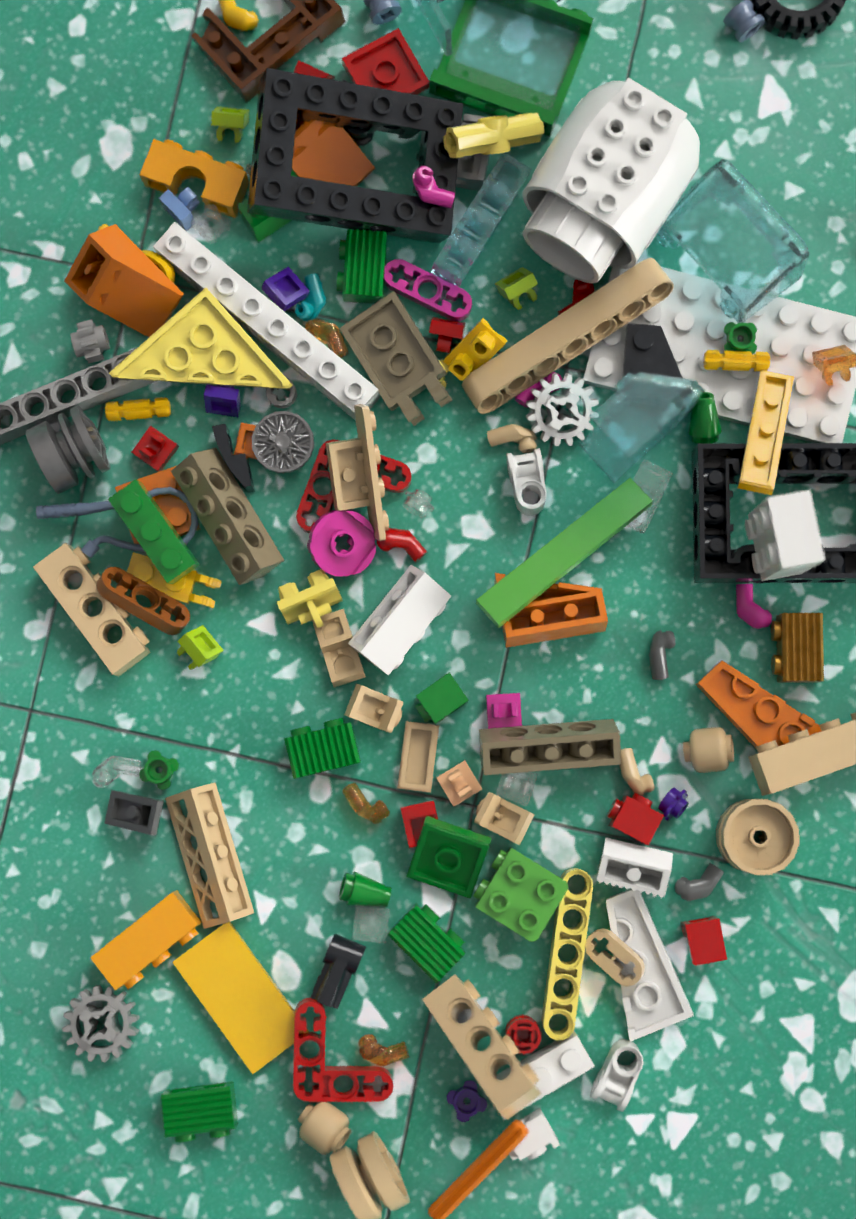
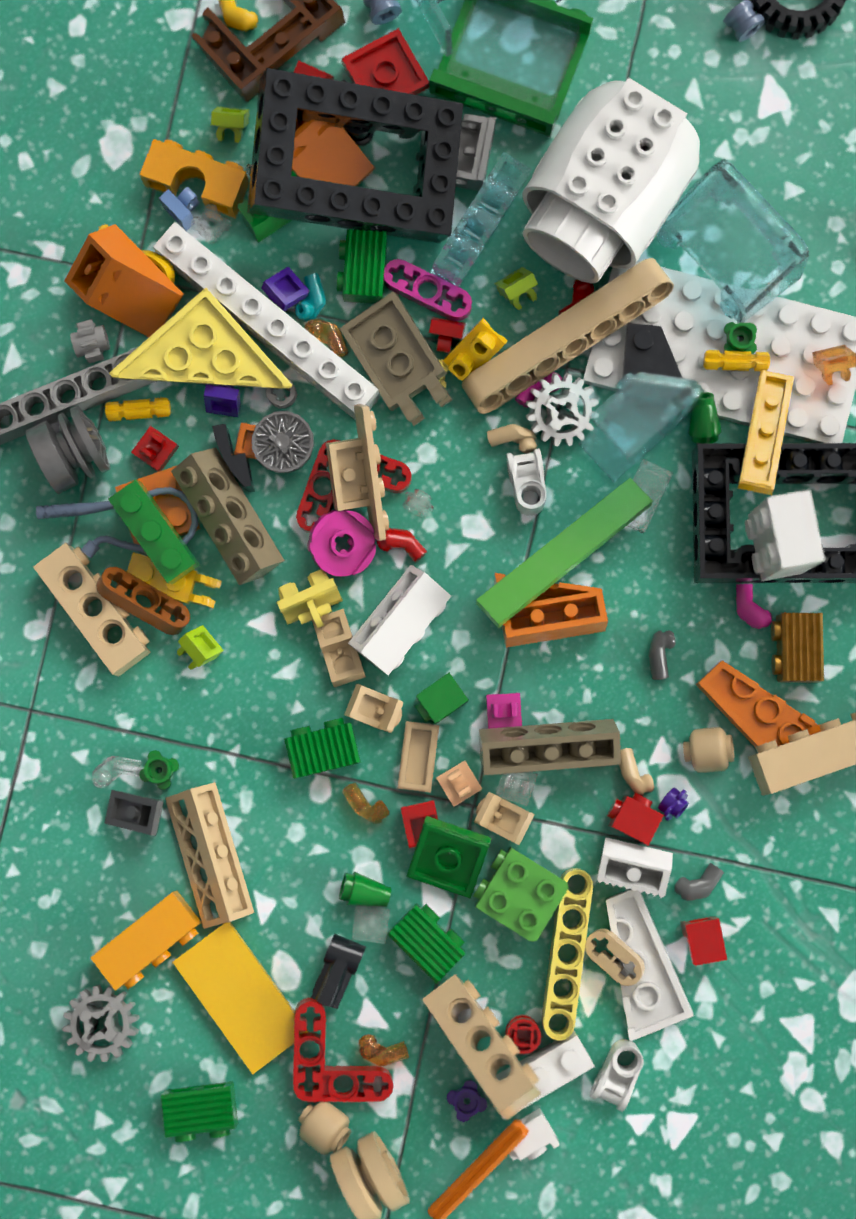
(428, 189): dark pink arm -> none
(493, 135): light yellow piece -> none
(778, 837): tan wheel -> none

